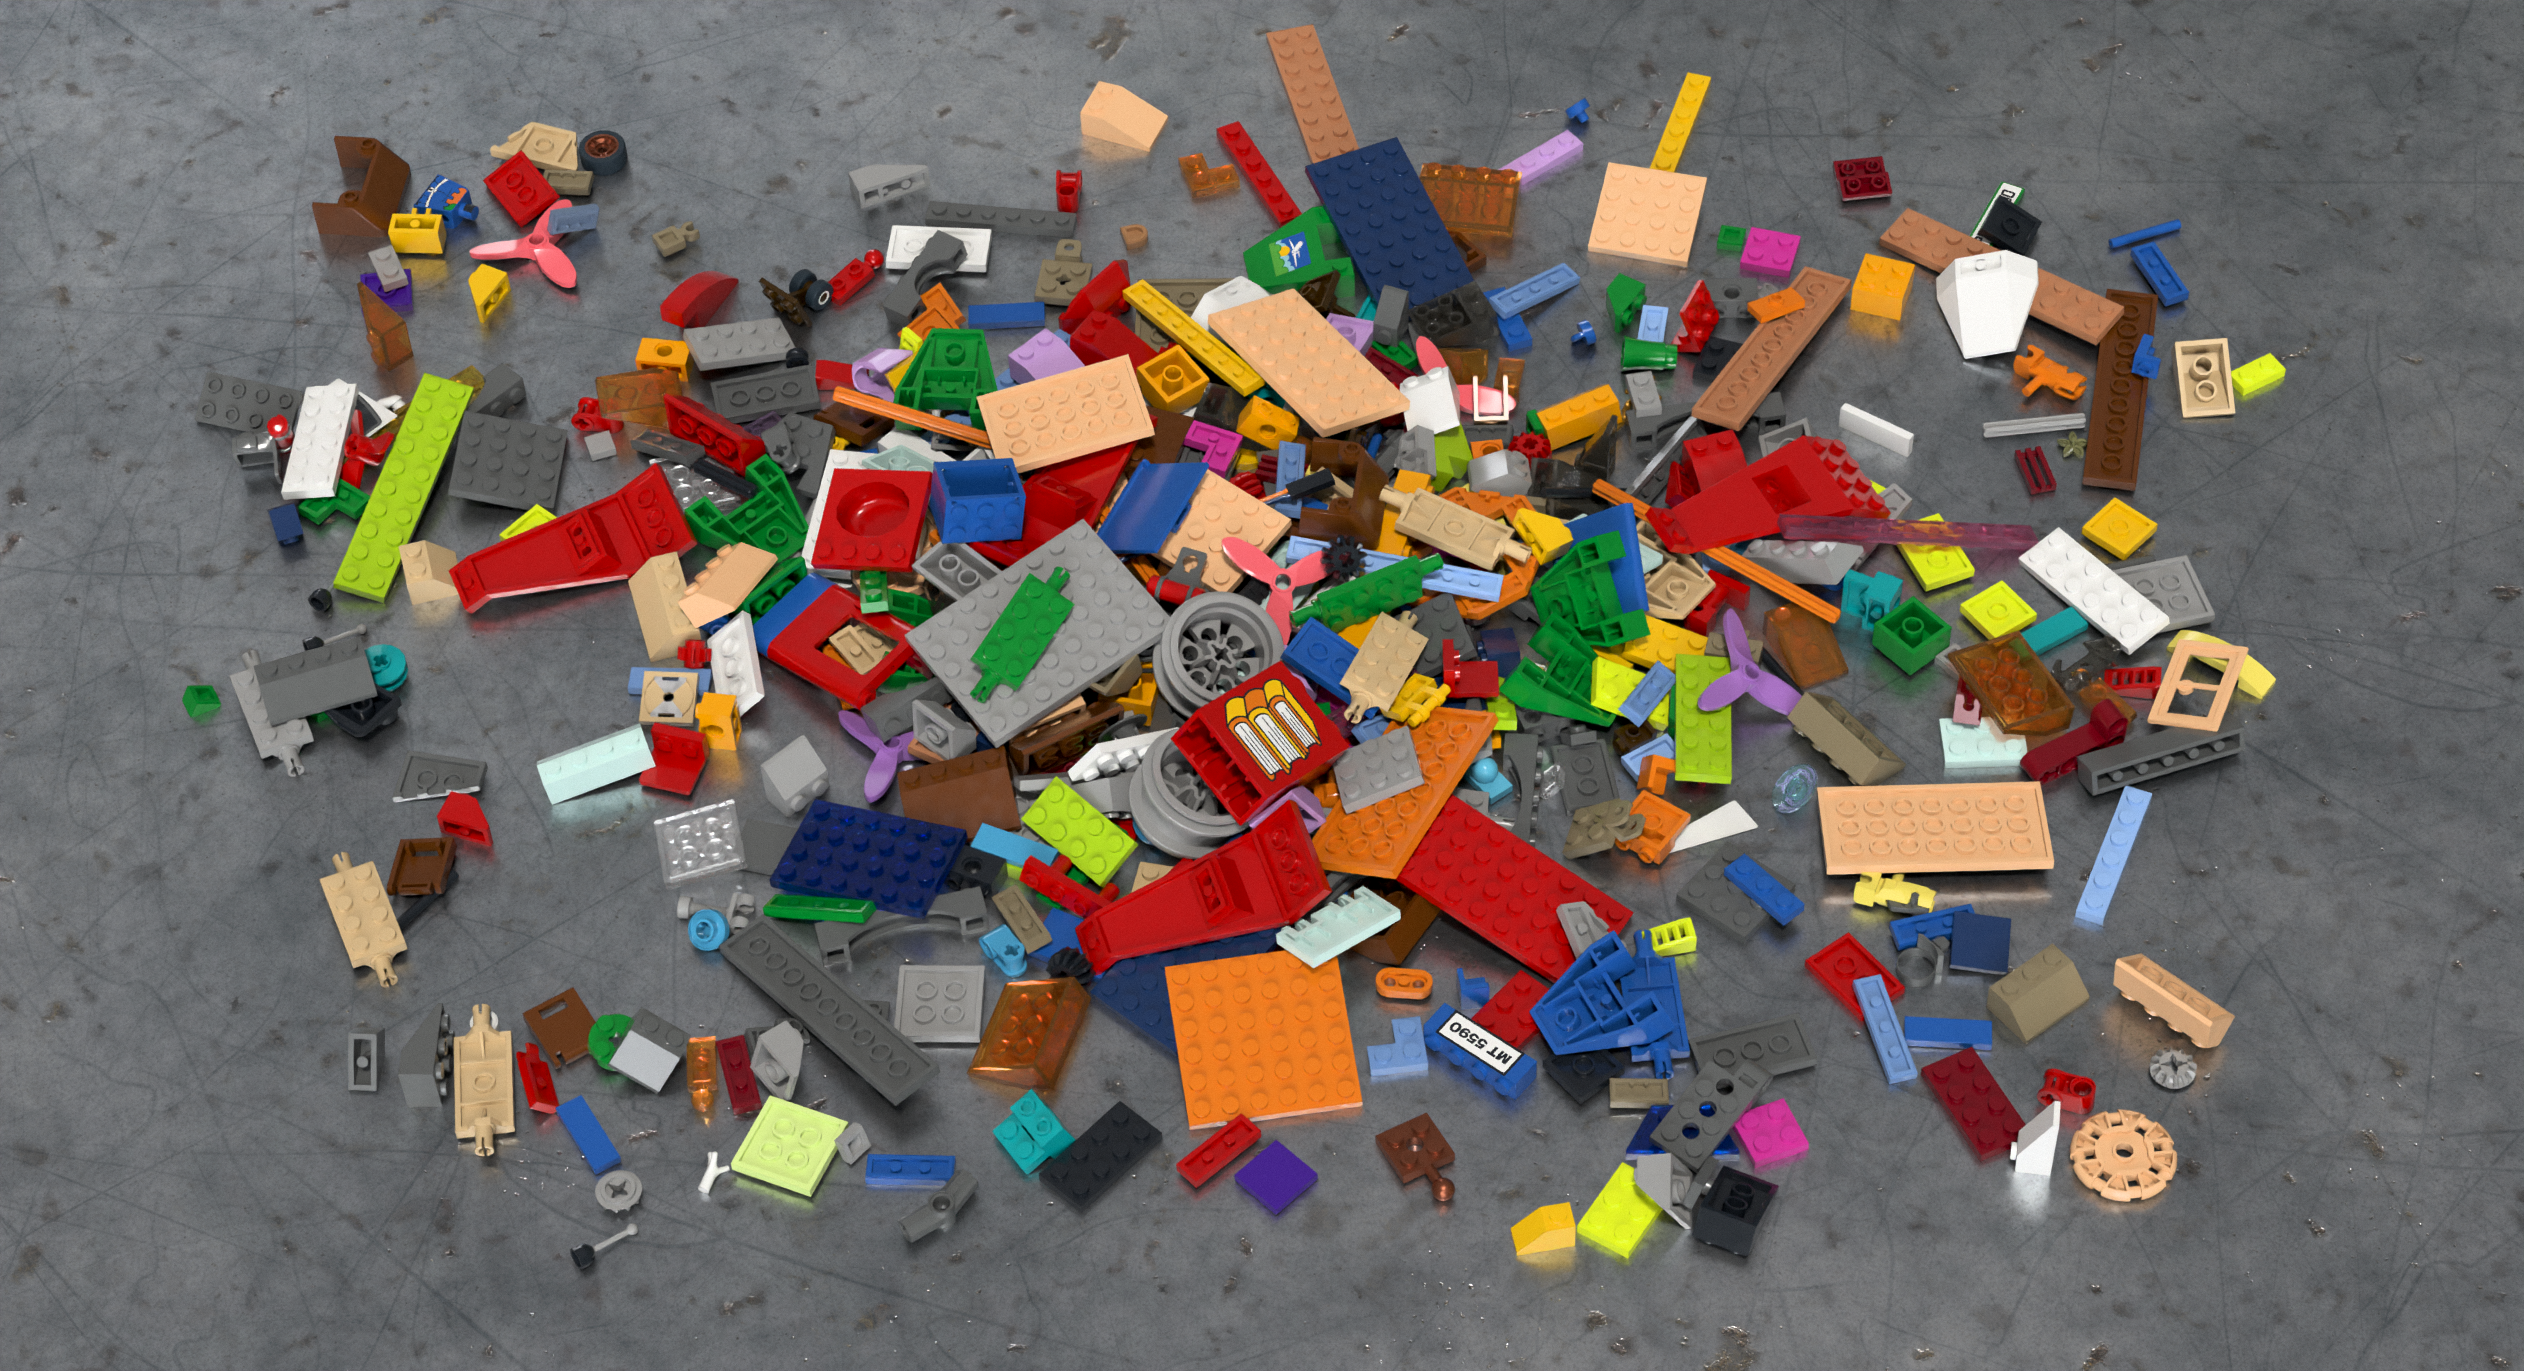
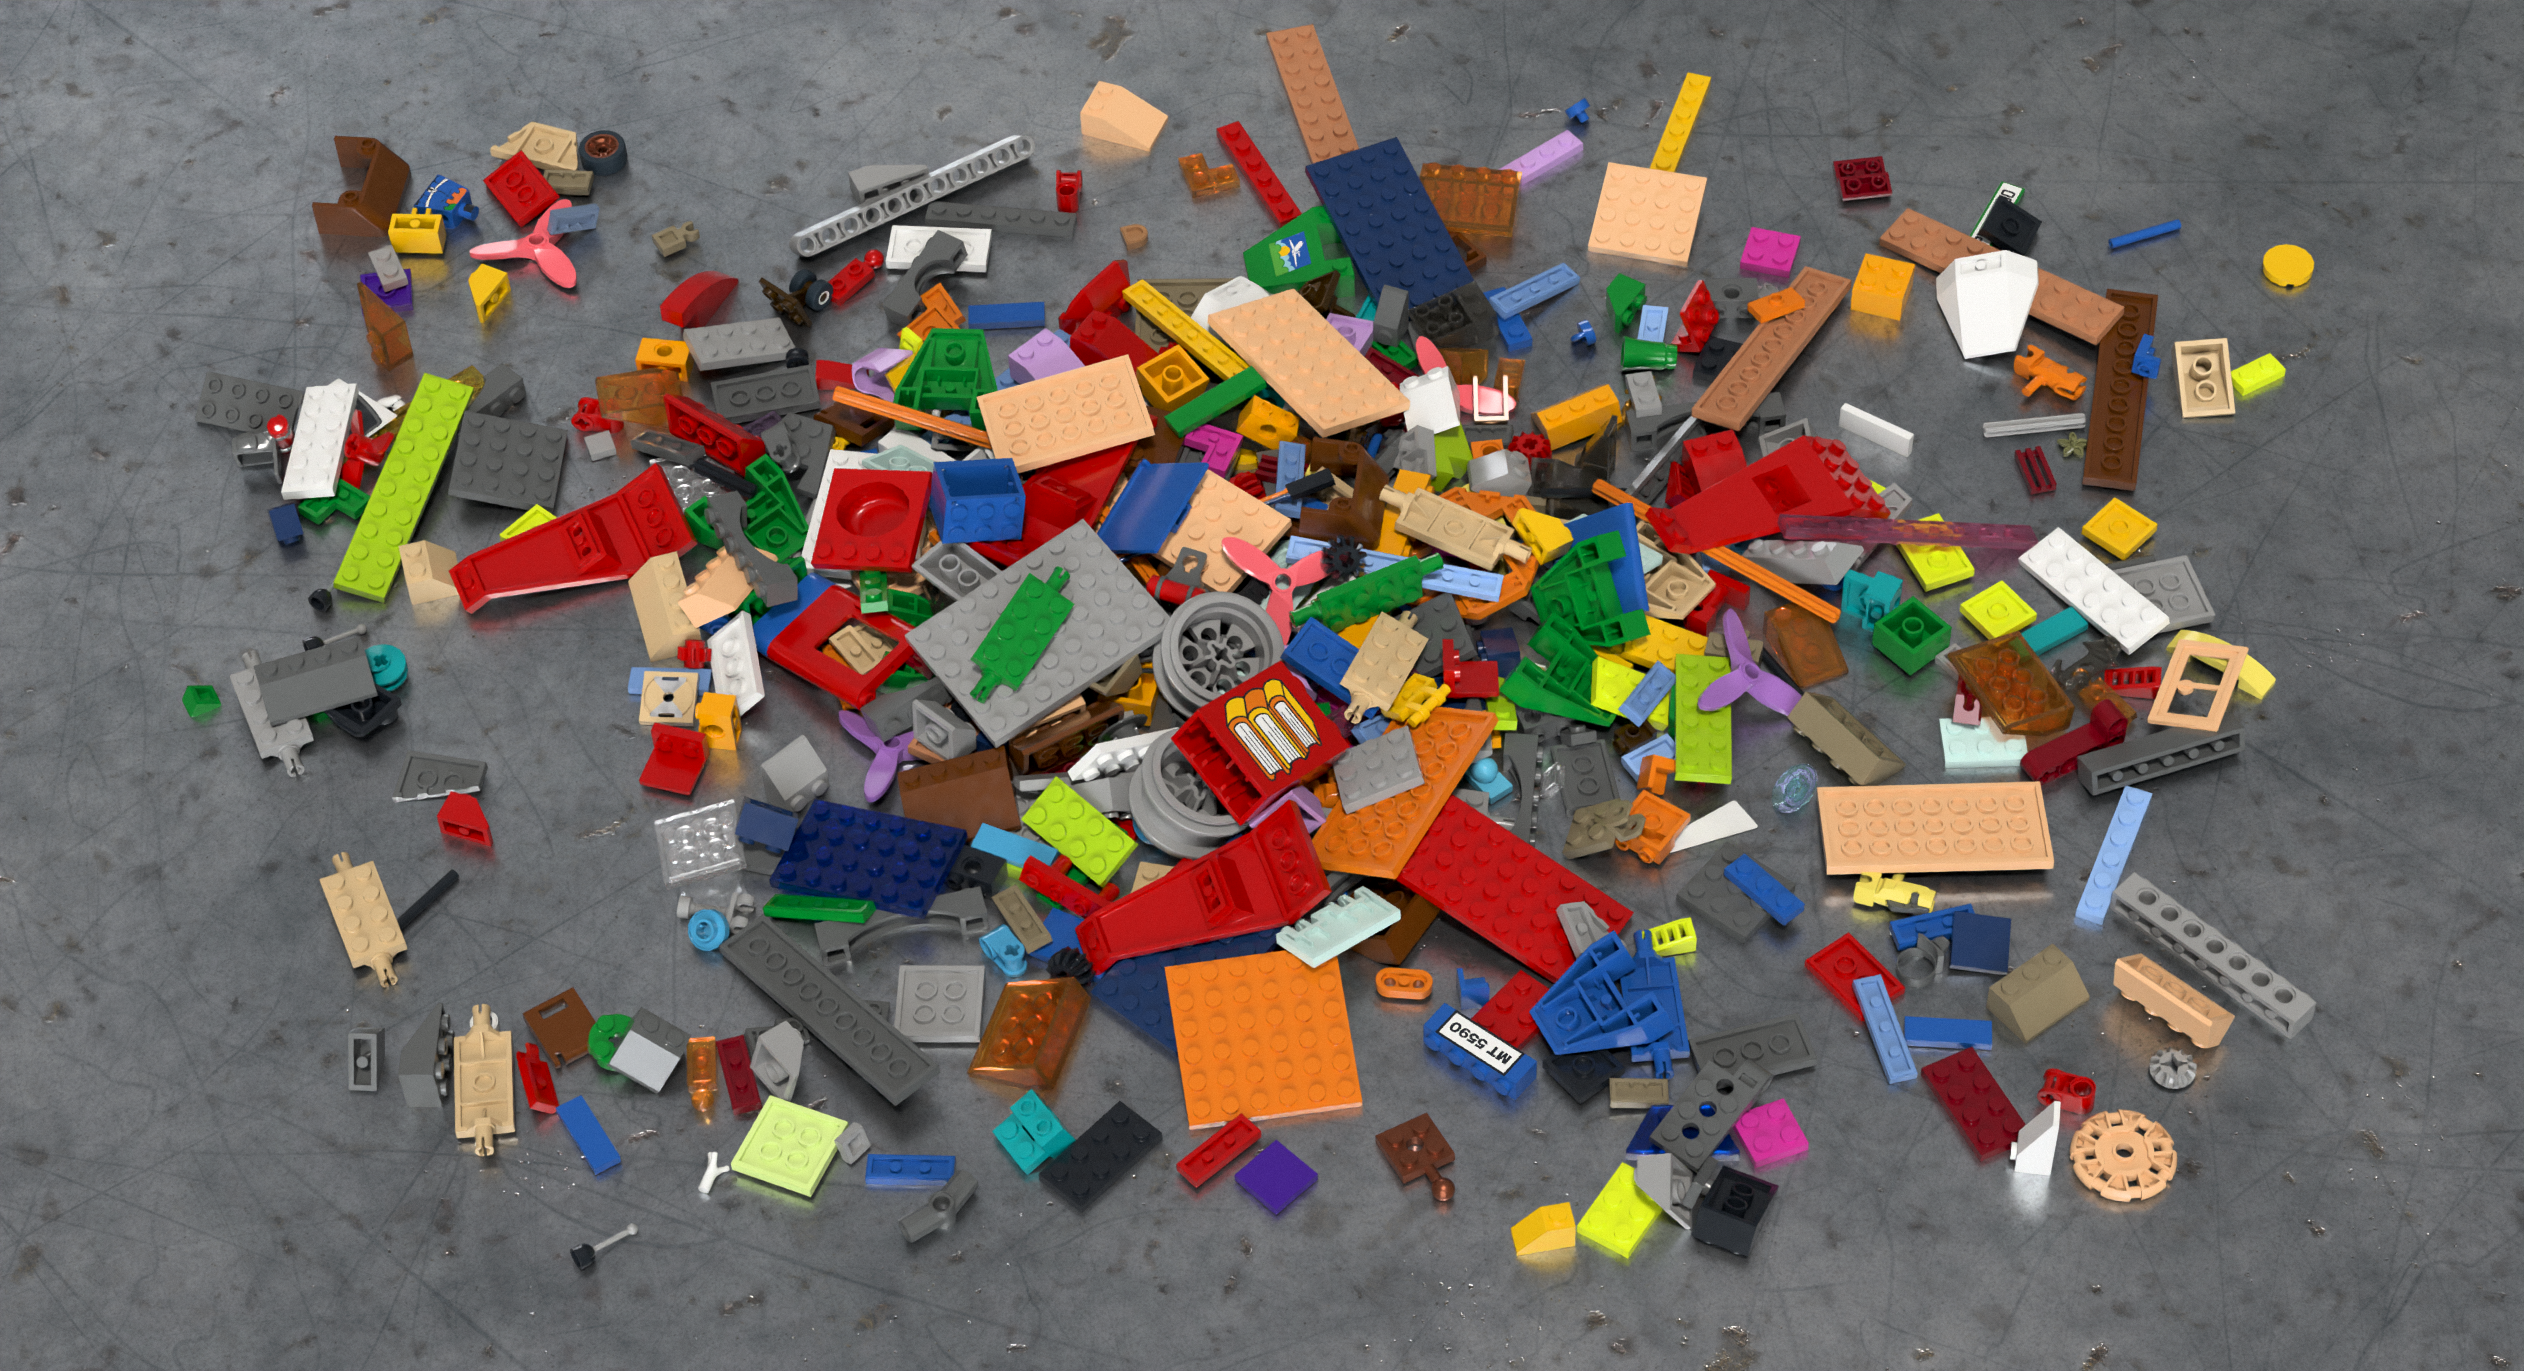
(421, 873): reddish brown container -> none
(595, 764): light aqua slope -> none
(616, 1181): light grey gear -> none
(766, 825): none -> dark blue slope
(771, 580): none -> dark grey arch
(901, 194): none -> light grey beam
(1066, 267): dark tan plate -> none
(1215, 401): none -> green tile
(1403, 1055): medium blue plate -> none
(1533, 423): green tile -> none
(1731, 238): green tile -> none
(2159, 273): blue plate -> none
(2213, 955): none -> light grey brick
(2288, 265): none -> yellow tile

